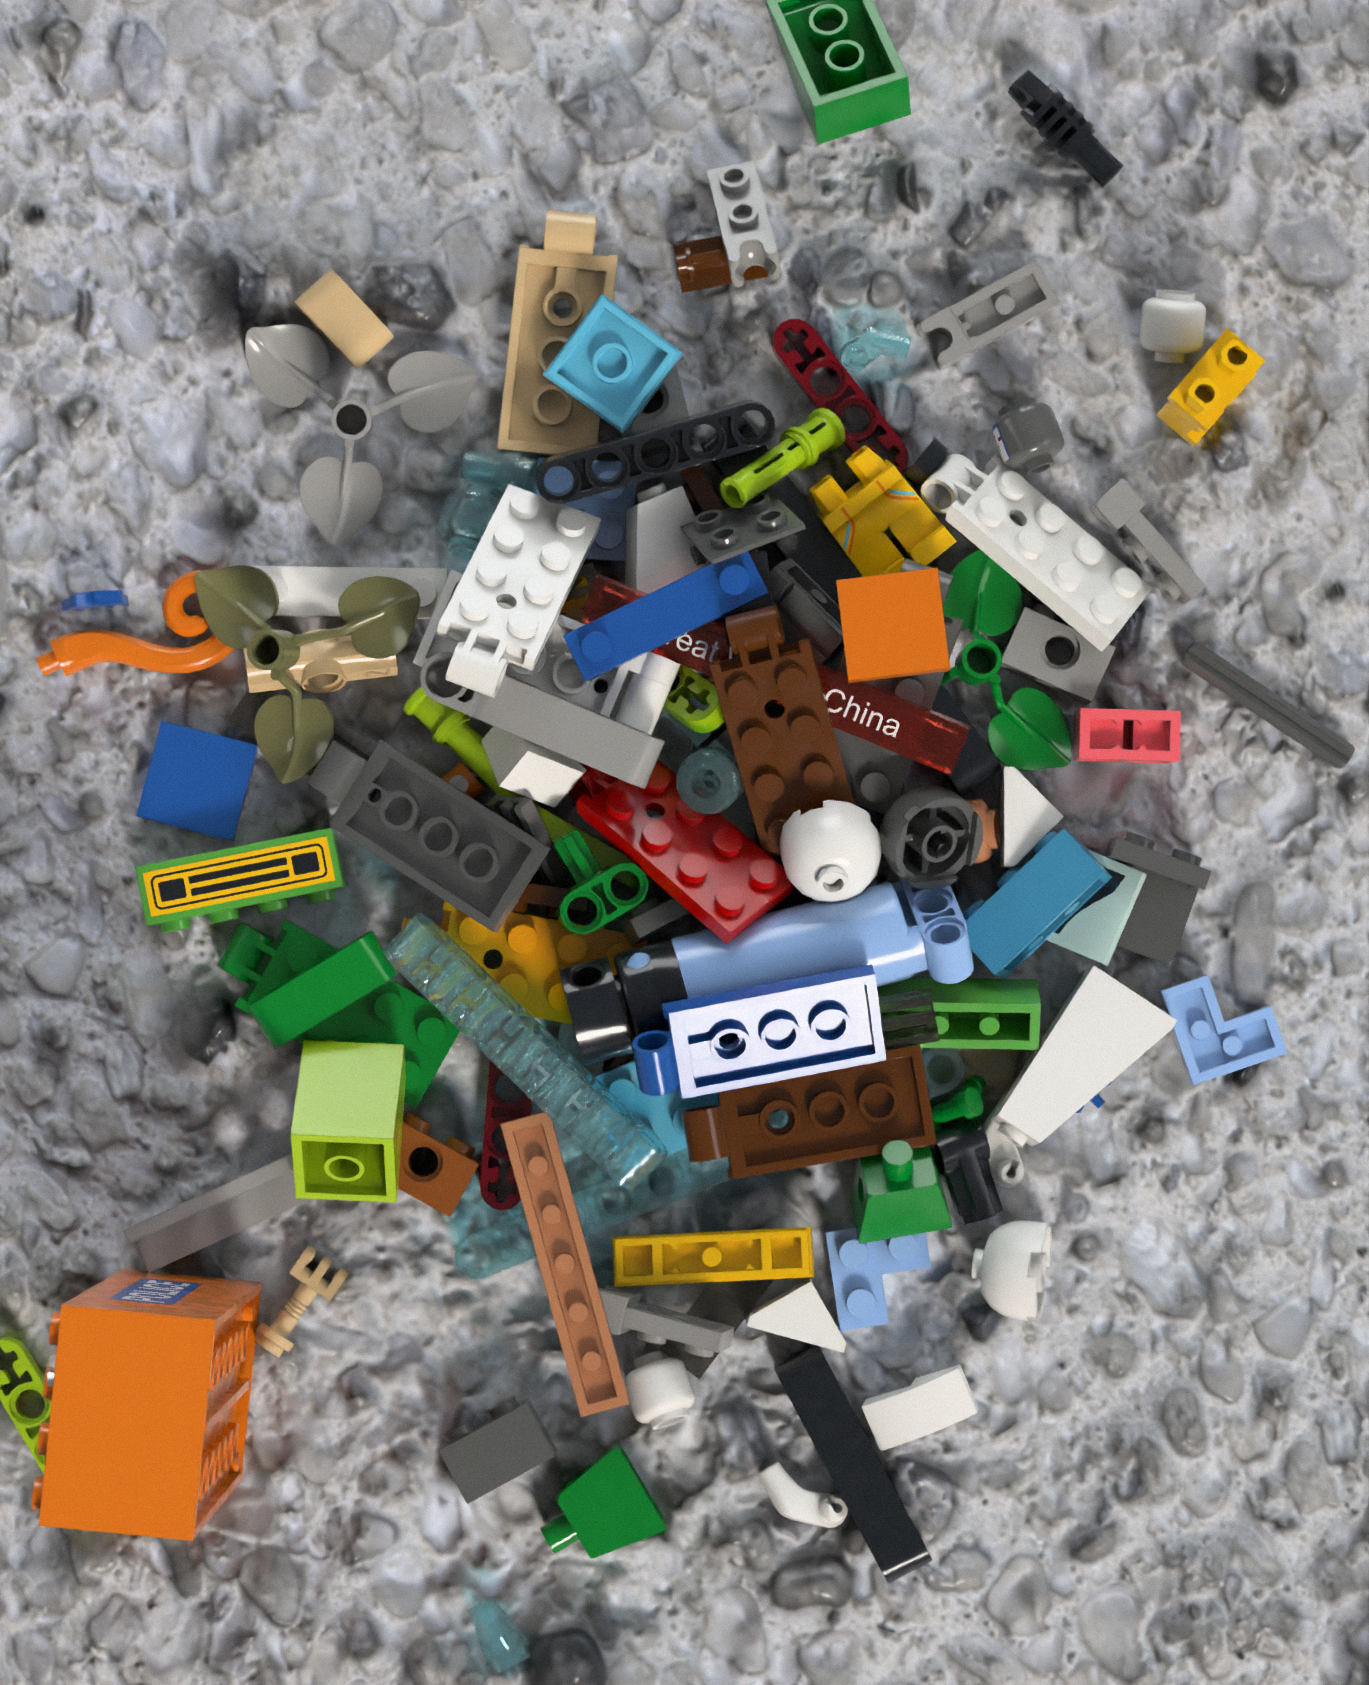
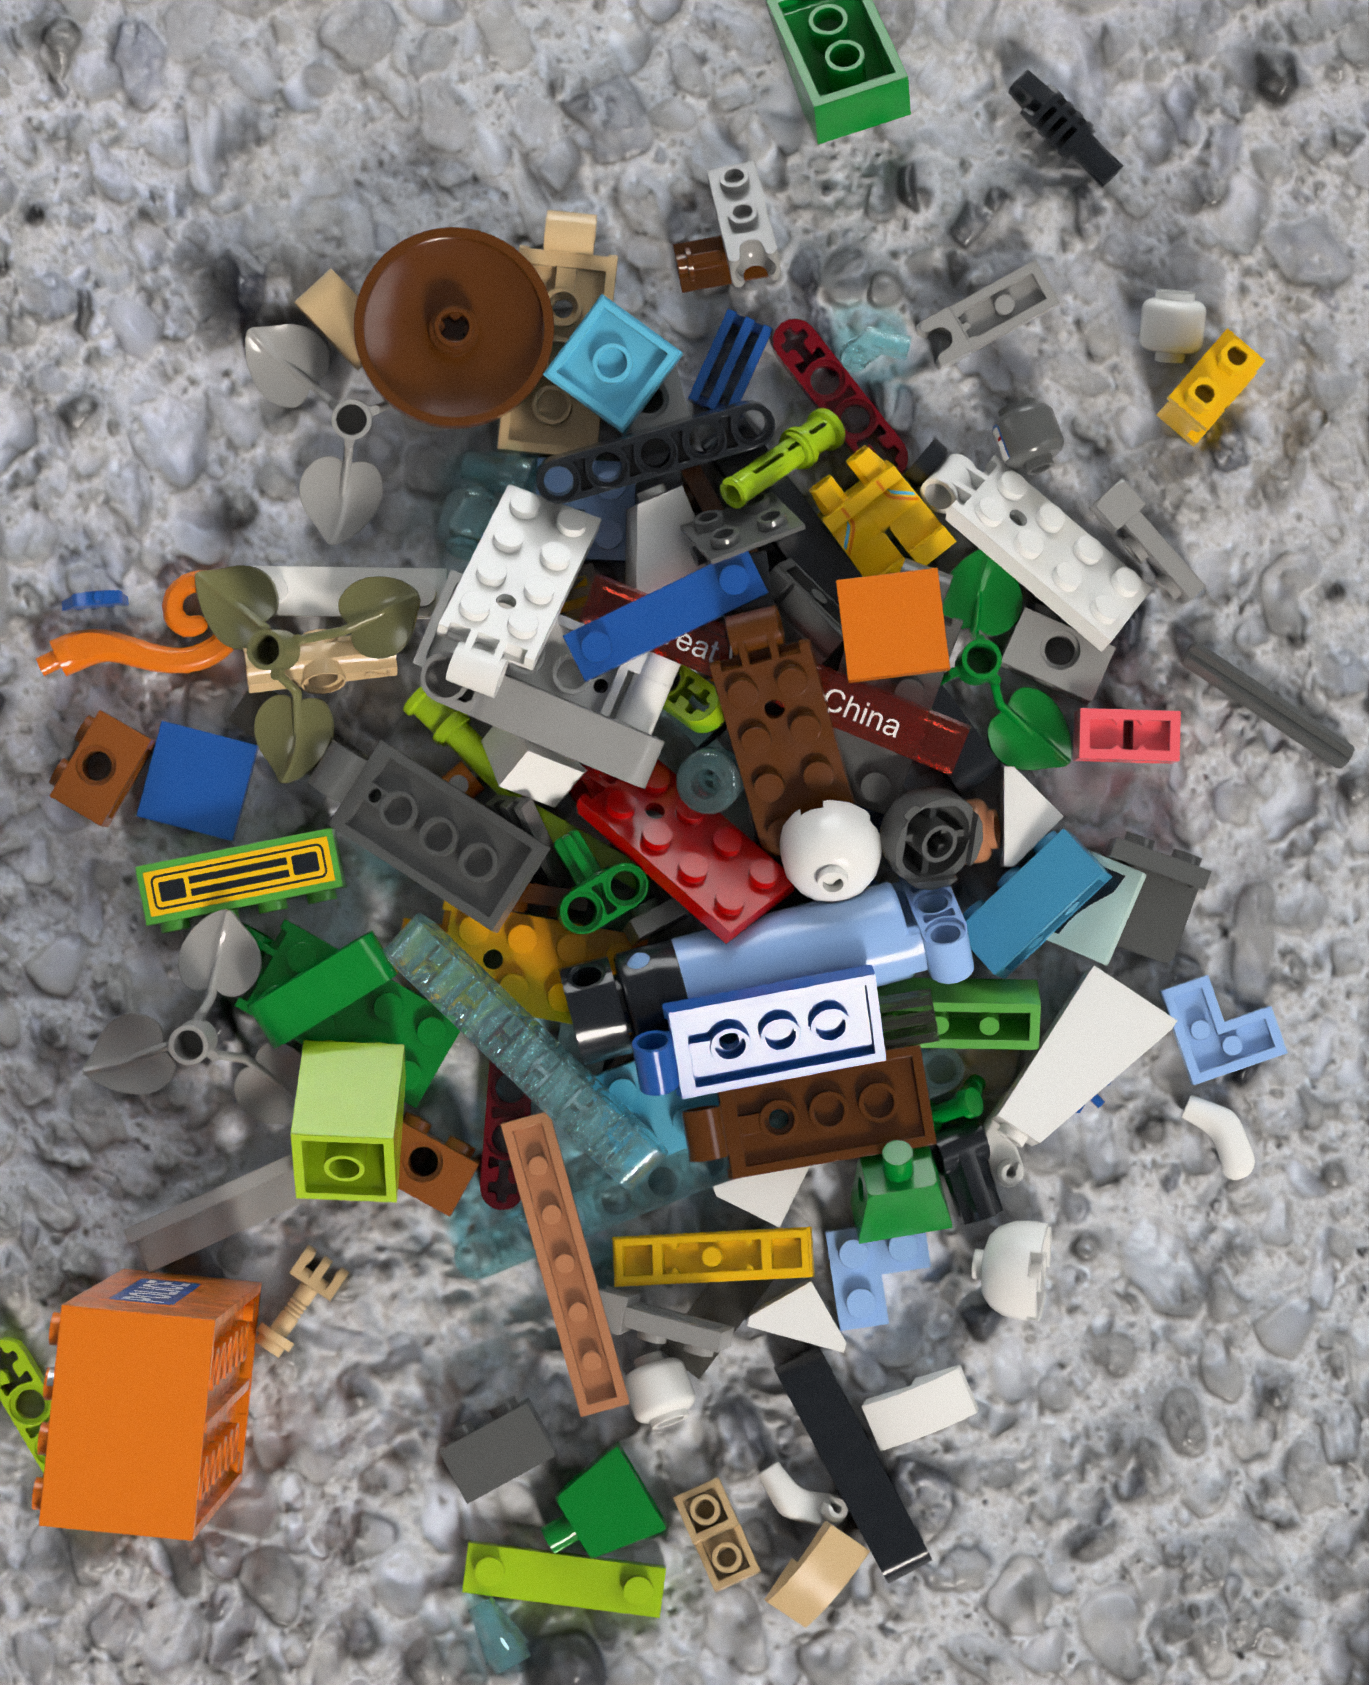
(128, 754): none -> dark orange brick
(132, 1048): none -> light grey plant
(453, 327): none -> reddish brown dish
(564, 1579): none -> lime plate
(717, 1534): none -> tan slope
(746, 326): none -> blue tile
(763, 1194): none -> white slope
(818, 1576): none -> tan slope
(1227, 1134): none -> white arm

